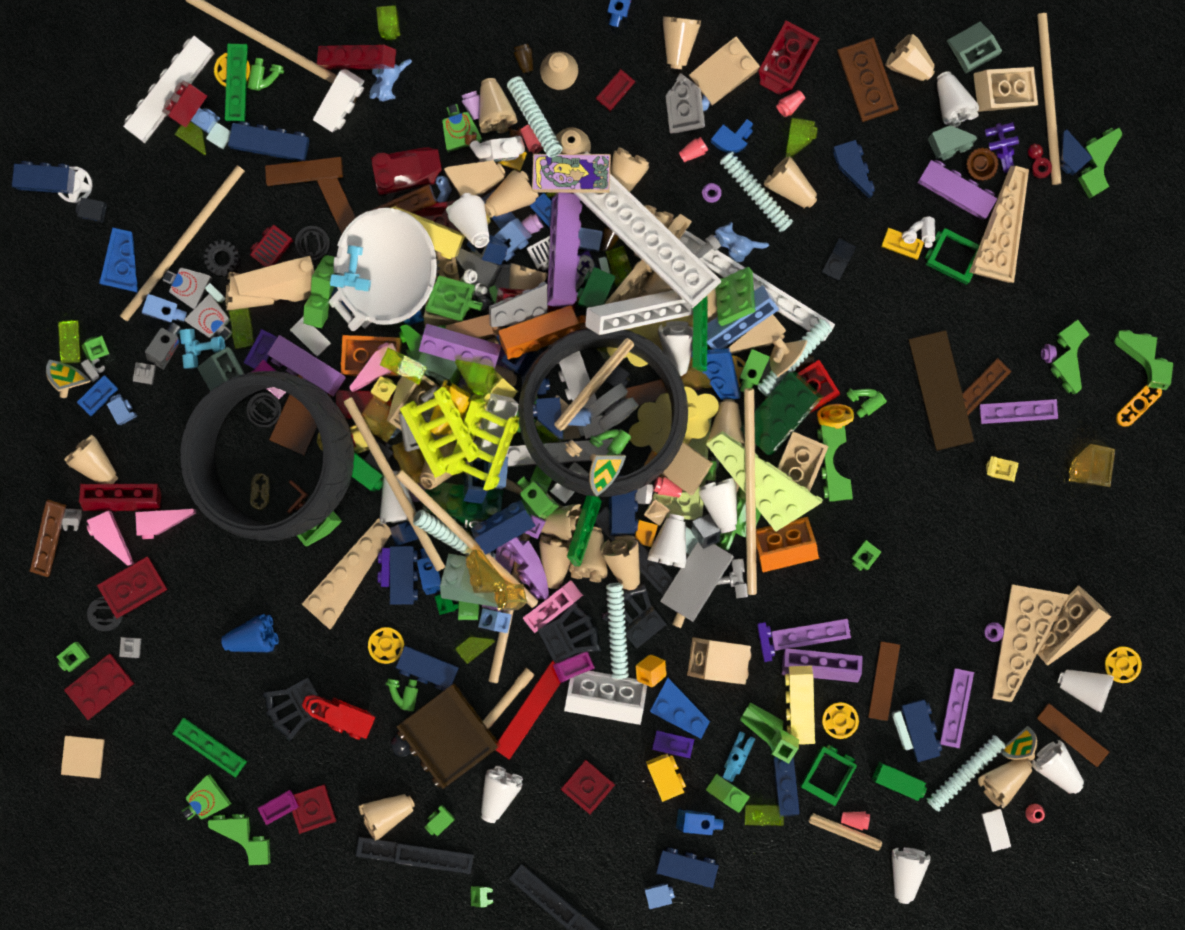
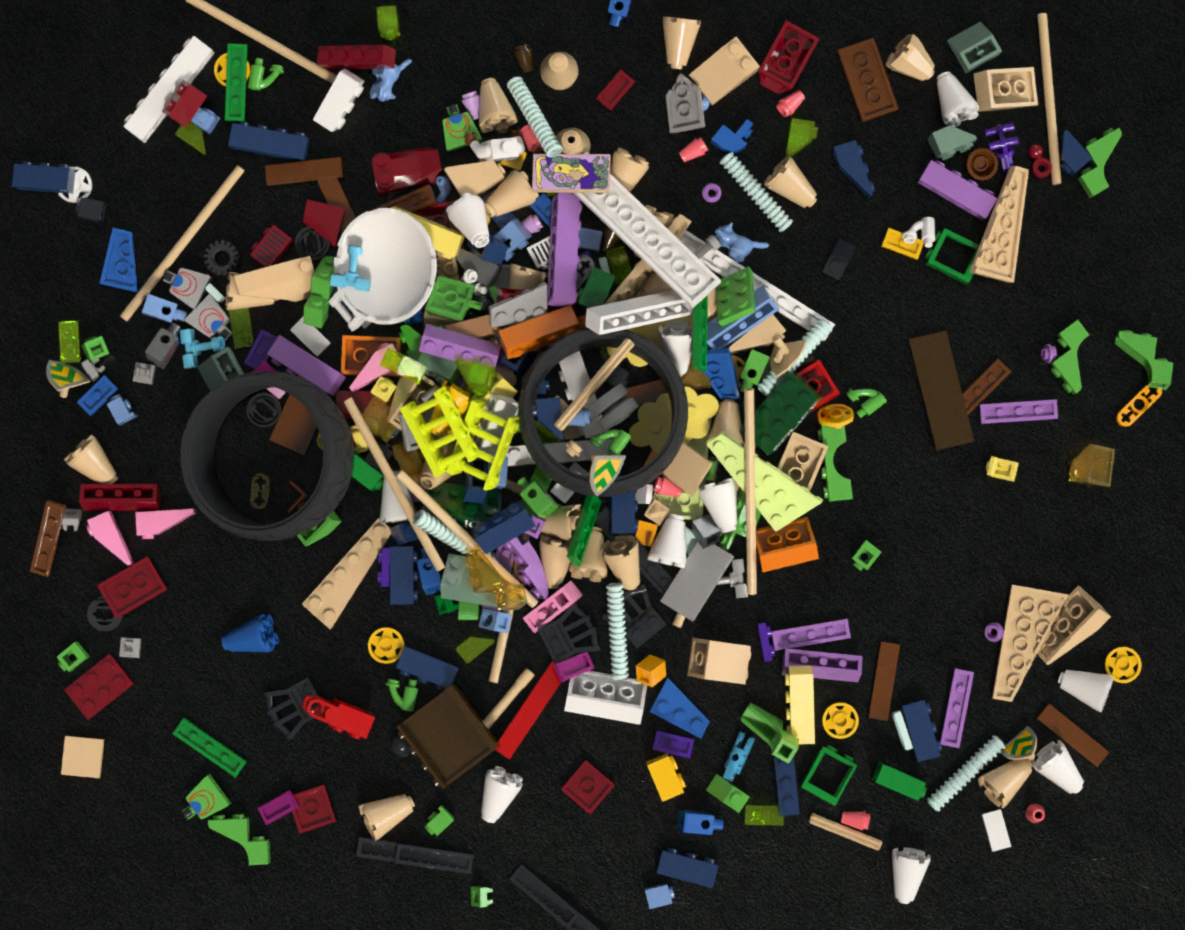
(219, 135): light aqua tile -> none
(324, 220): none -> dark red slope

